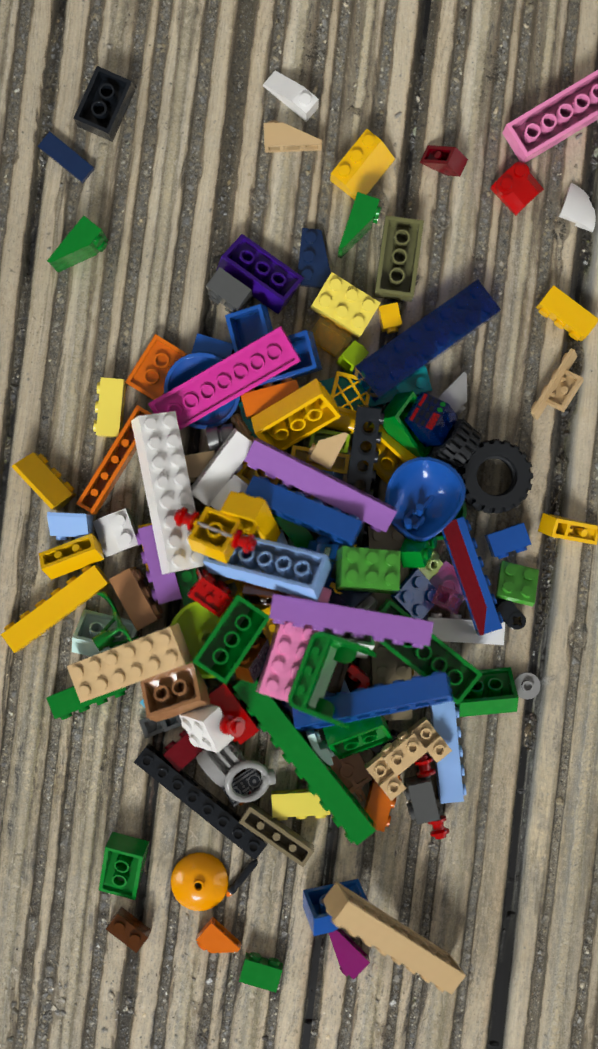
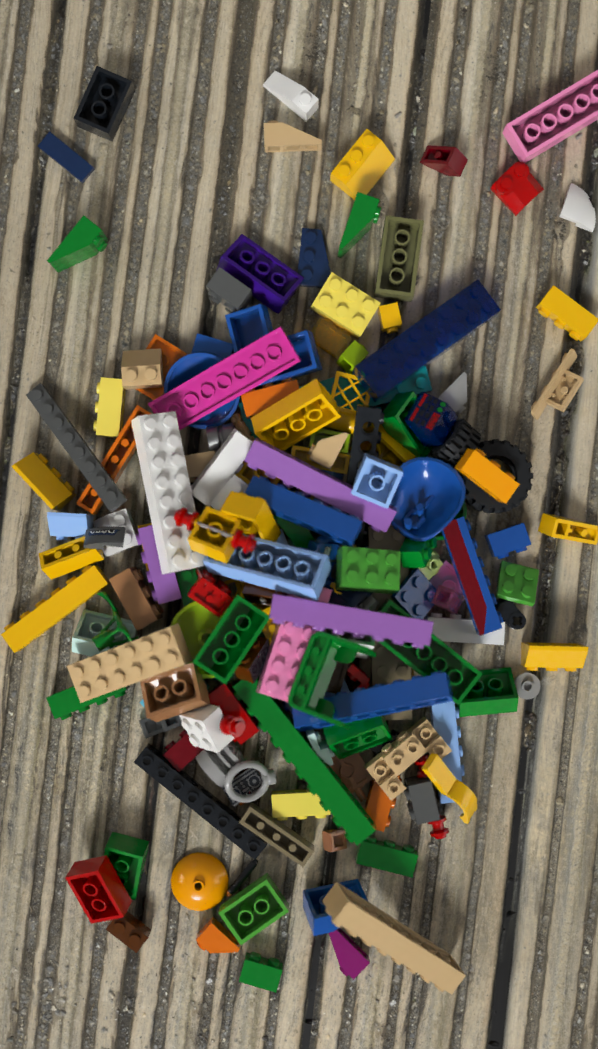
(76, 447): none -> dark grey plate
(98, 889): none -> red brick
(104, 536): none -> dark grey slope
(142, 369): none -> tan slope
(253, 908): none -> bright green brick
(334, 840): none -> nougat slope
(376, 480): none -> light blue slope
(387, 856): none -> green brick
(450, 786): none -> yellow piece
(487, 475): none -> light orange brick
(553, 656): none -> yellow slope

